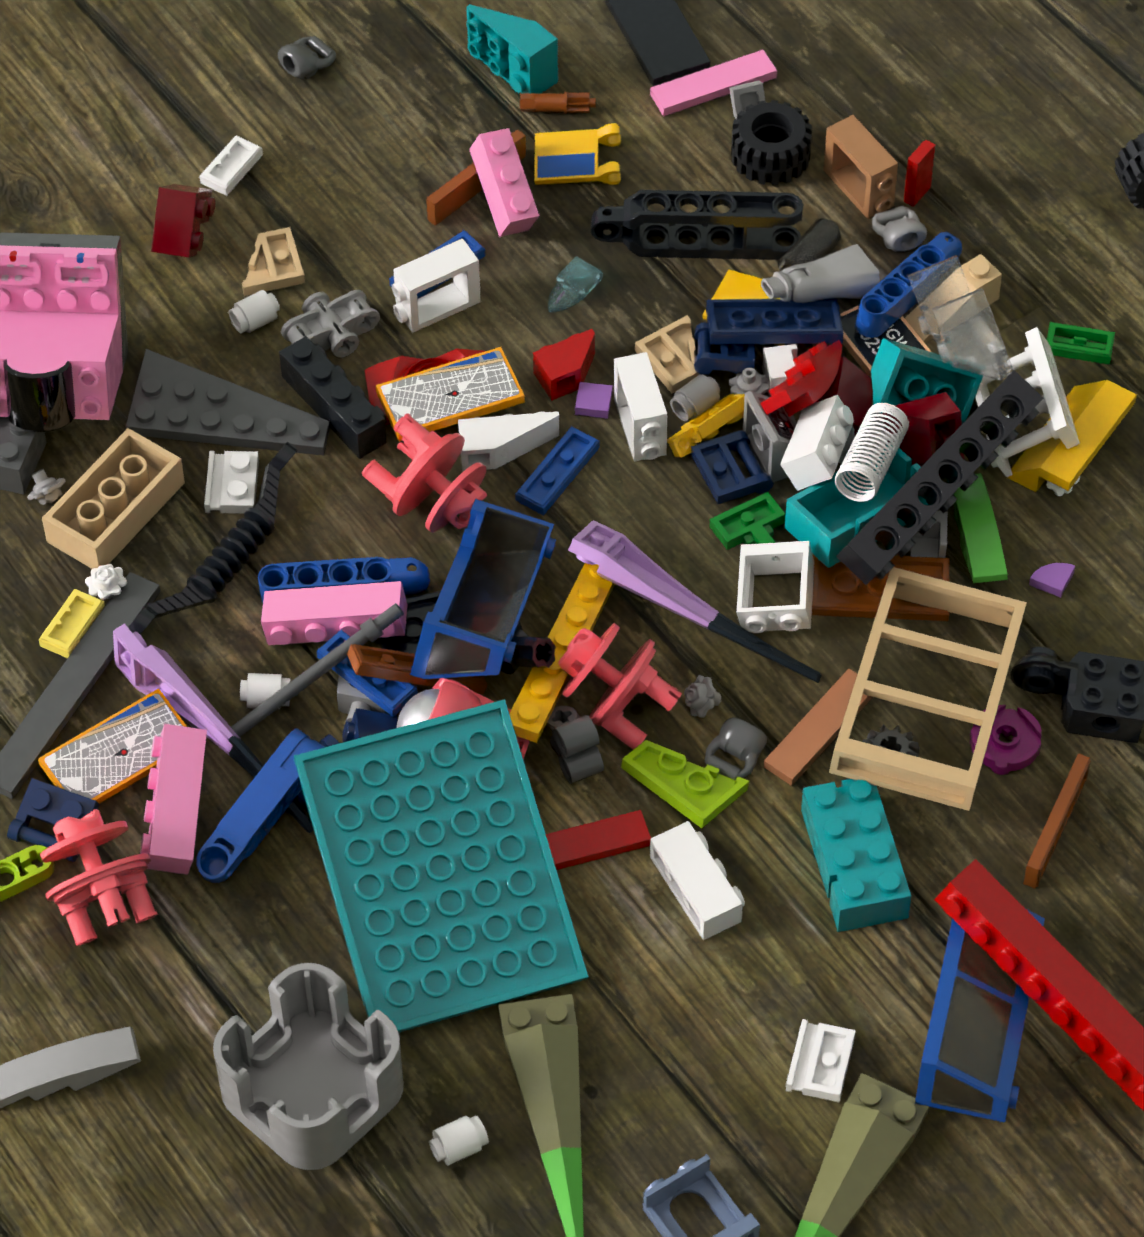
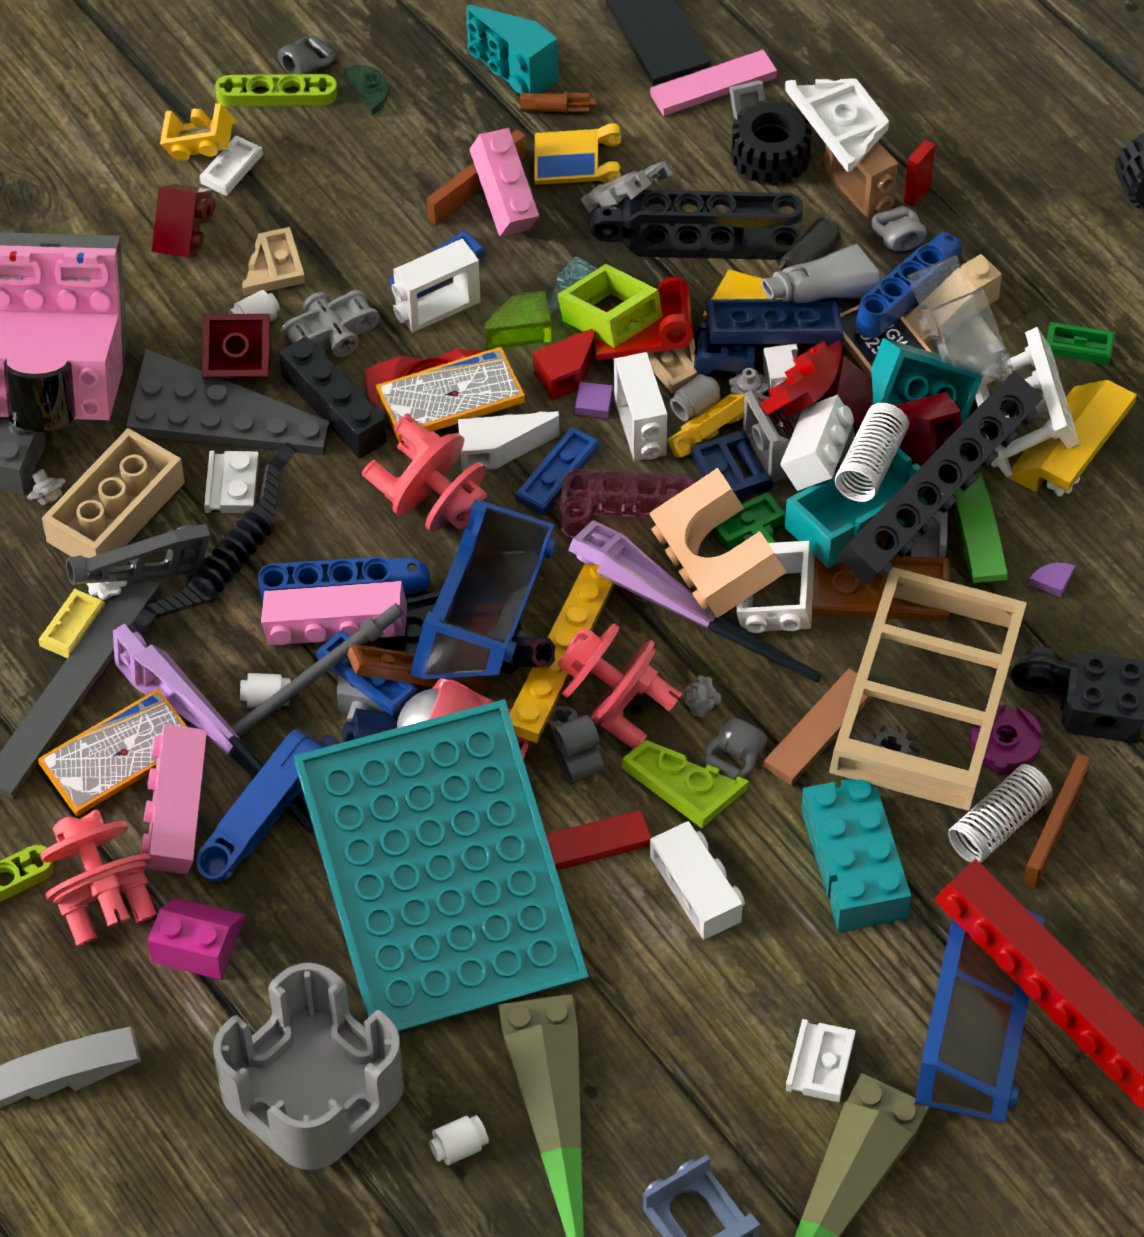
(50, 806): dark blue plate -> none
(184, 555): none -> dark grey plate
(194, 937): none -> dark pink slope
(200, 136): none -> yellow window
(236, 346): none -> dark red slope
(275, 95): none -> lime beam
(369, 85): none -> clear green plate
(519, 322): none -> clear neon green slope
(611, 327): none -> lime window
(614, 494): none -> clear pink beam
(626, 185): none -> light grey piece
(667, 333): none -> red door
(723, 579): none -> light nougat arch
(841, 116): none -> white wing
(976, 837): none -> white piece

